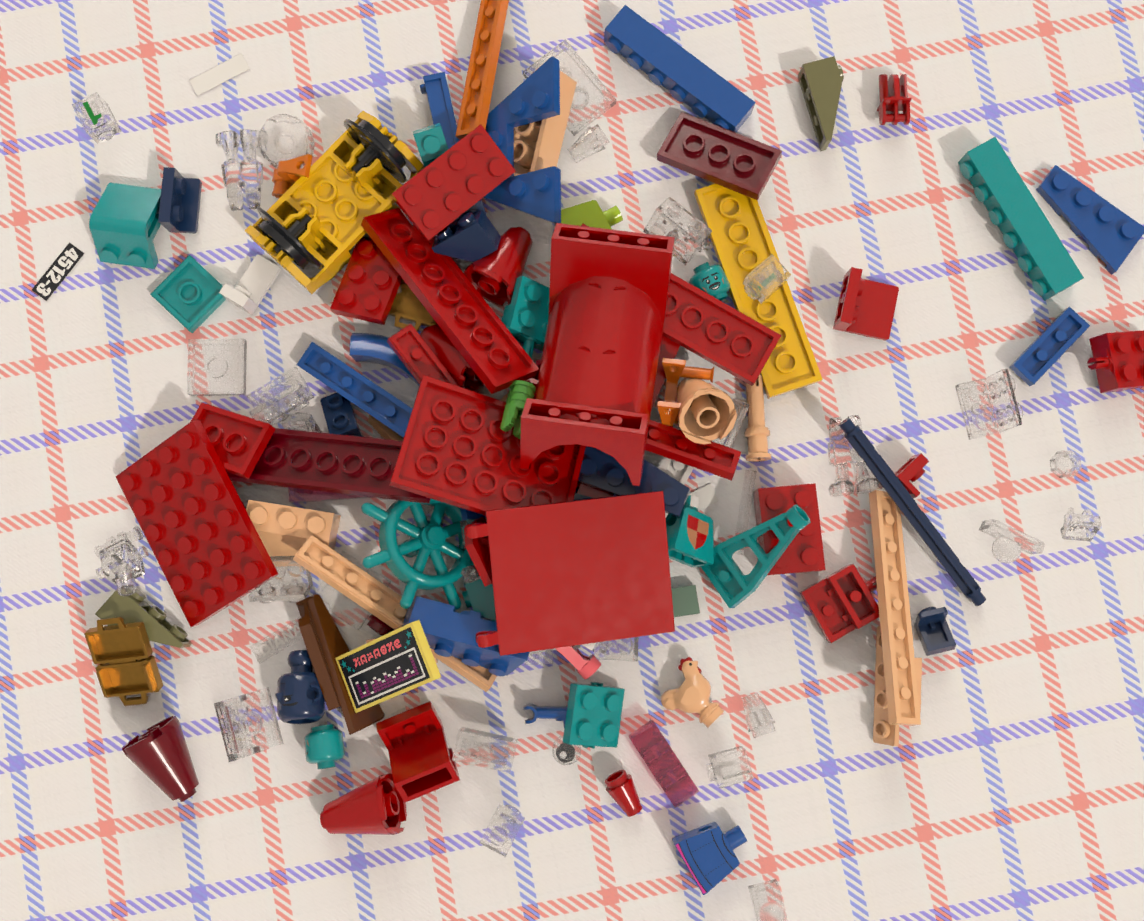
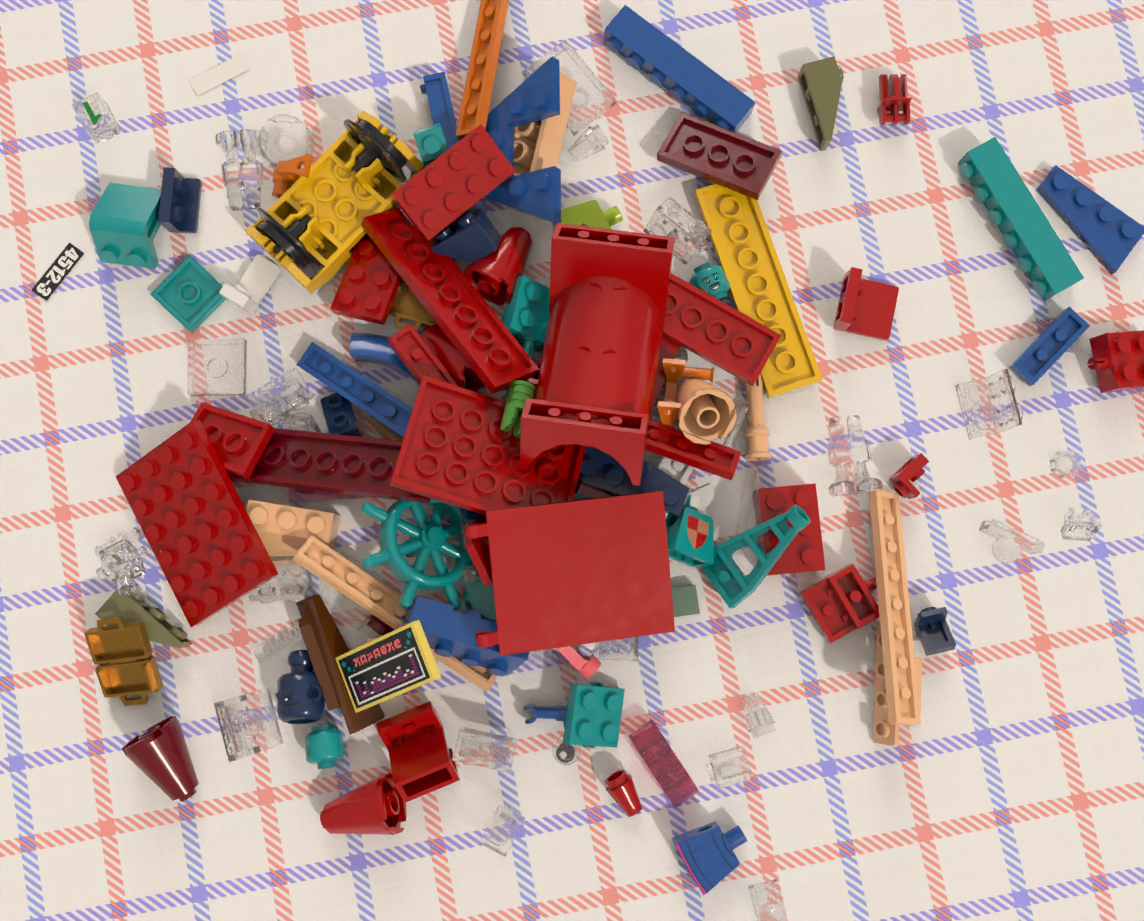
(692, 694): light nougat animal -> none
(765, 279): clear brick -> none
(912, 512): dark blue piece -> none

